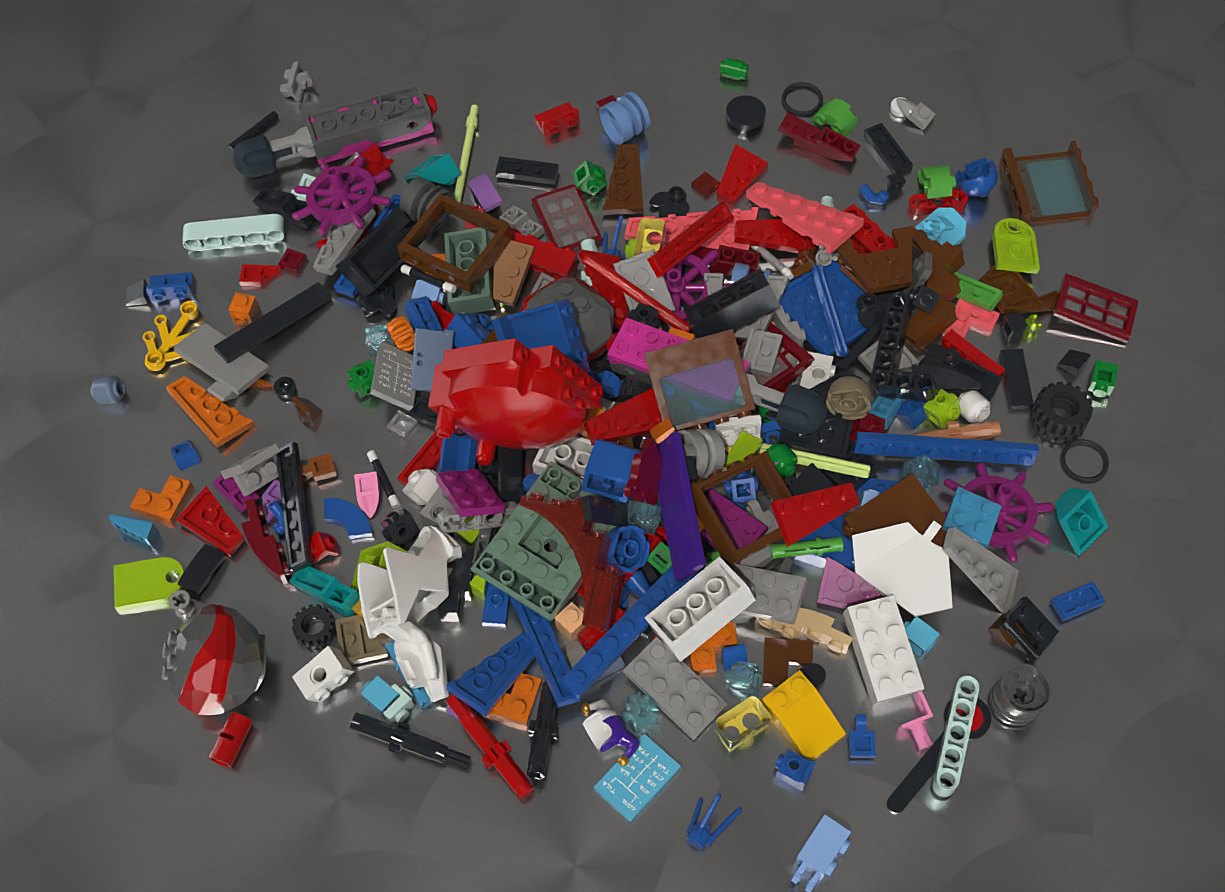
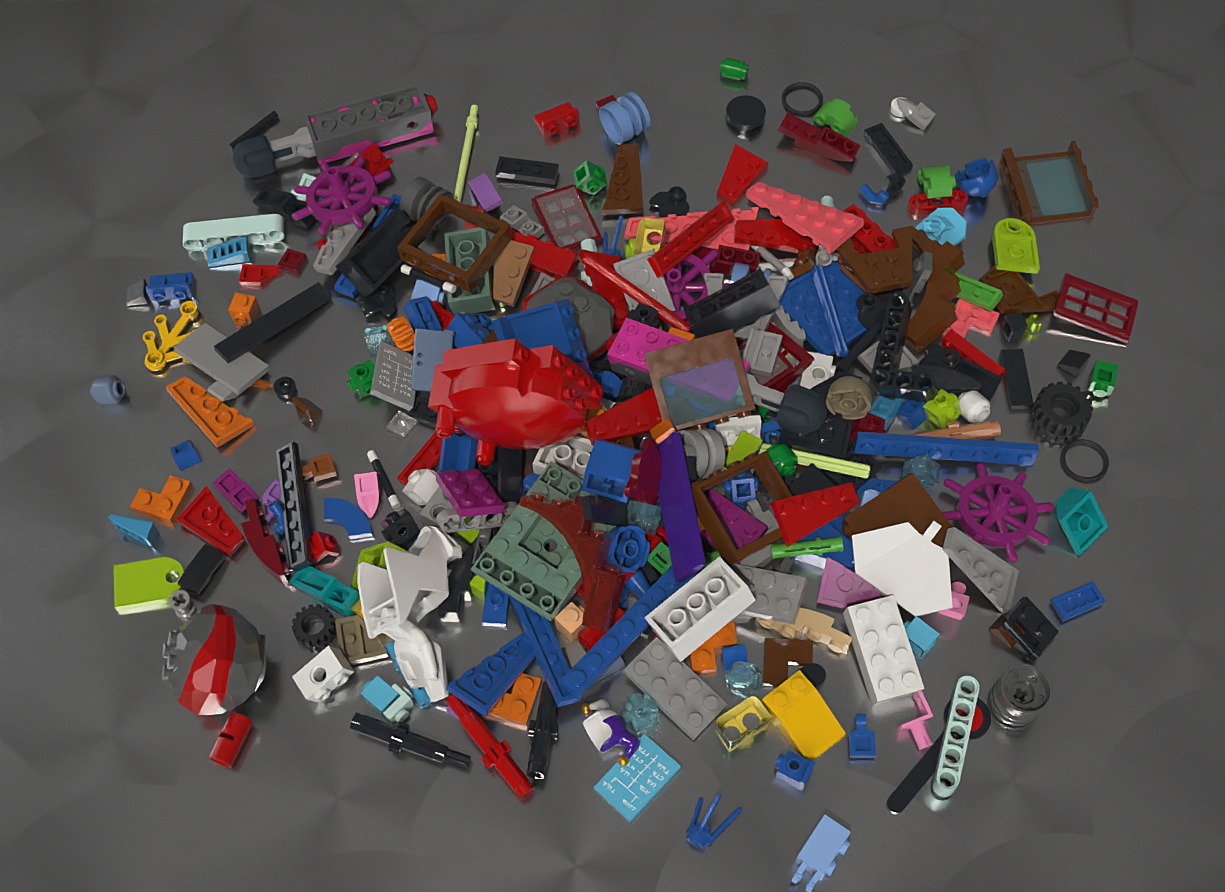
(229, 258): none -> dark azure slope
(254, 469): light grey bracket -> none
(297, 82): light grey hips -> none
(438, 169): teal slope -> none
(705, 184): clear red tile -> none
(923, 298): black bracket -> none
(959, 601): none -> bright pink bracket
(972, 516): dark azure plate -> none

